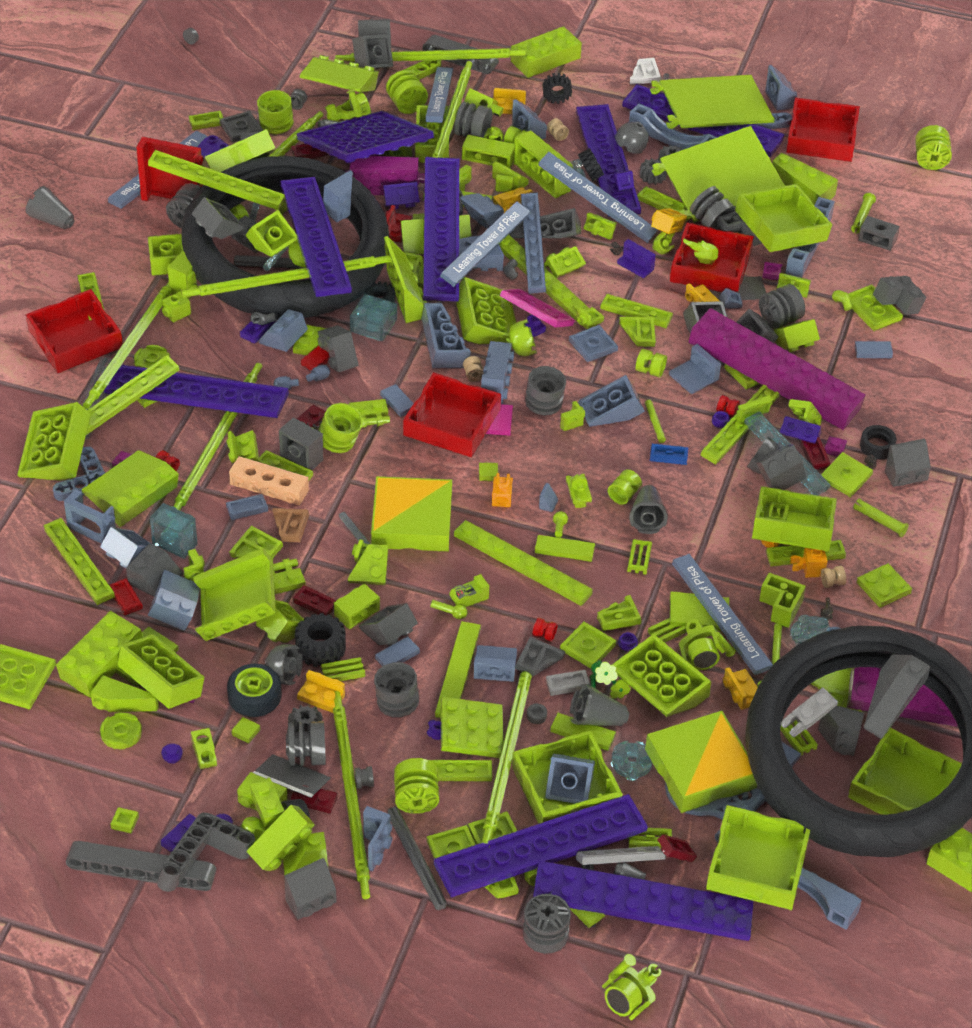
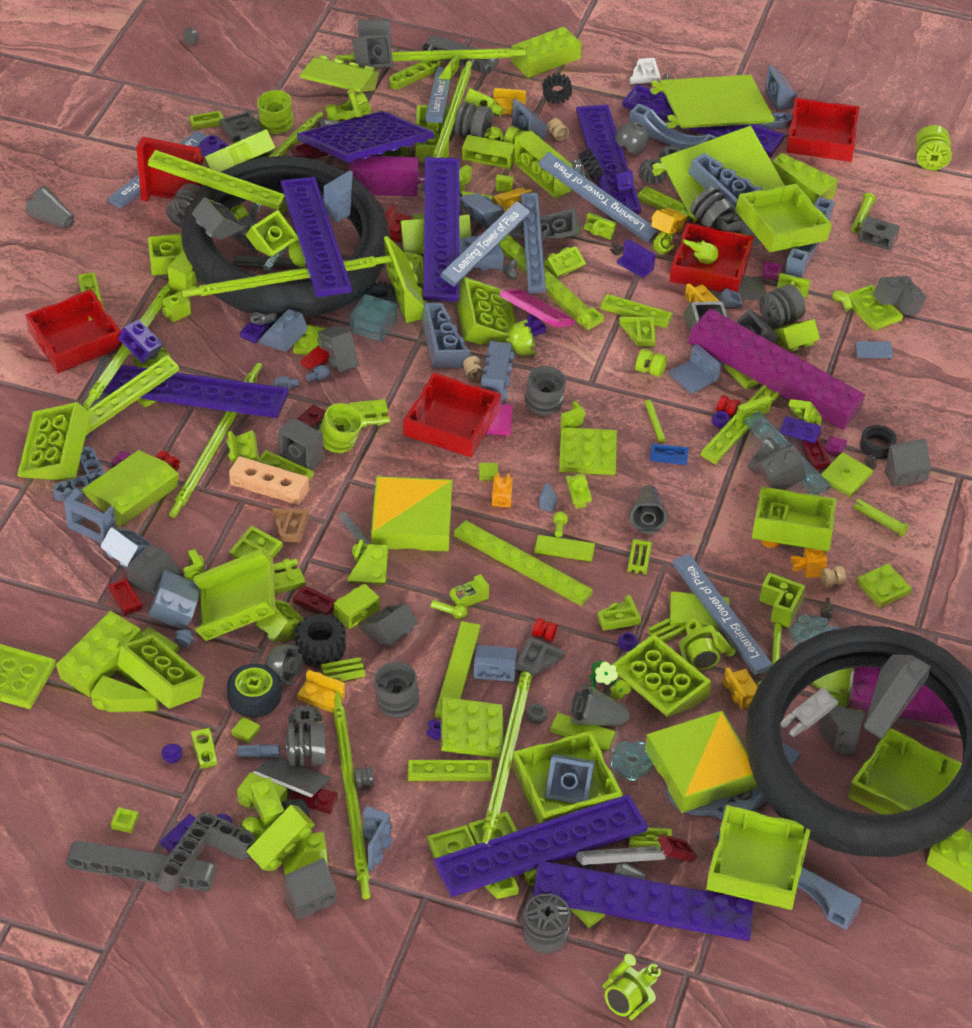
(79, 561): lime plate -> none
(121, 730): lime tile -> none
(140, 341): none -> dark purple brick
(173, 530): clear light blue brick -> none
(184, 638): none -> sand blue plate
(247, 506): sand blue tile -> none
(259, 751): none -> sand blue axle
(298, 99): dark grey wheel -> none
(397, 399): sand blue tile -> none
(398, 652): sand blue tile -> none
(401, 194): dark purple bracket -> none
(406, 91): lime wheel -> none
(416, 785): lime wheel -> none
(417, 859): dark grey axle -> none
(451, 68): none -> lime slope
(519, 180): lime panel -> none
(566, 682): light grey plate -> none
(588, 451): none -> lime plate
(588, 644): lime plate -> none
(593, 343): sand blue plate -> none
(612, 403): sand blue slope -> none
(624, 487): lime wheel -> none
(710, 173): none -> sand blue wedge
(781, 555): lime tile -> none
(797, 741): lime tile -> none

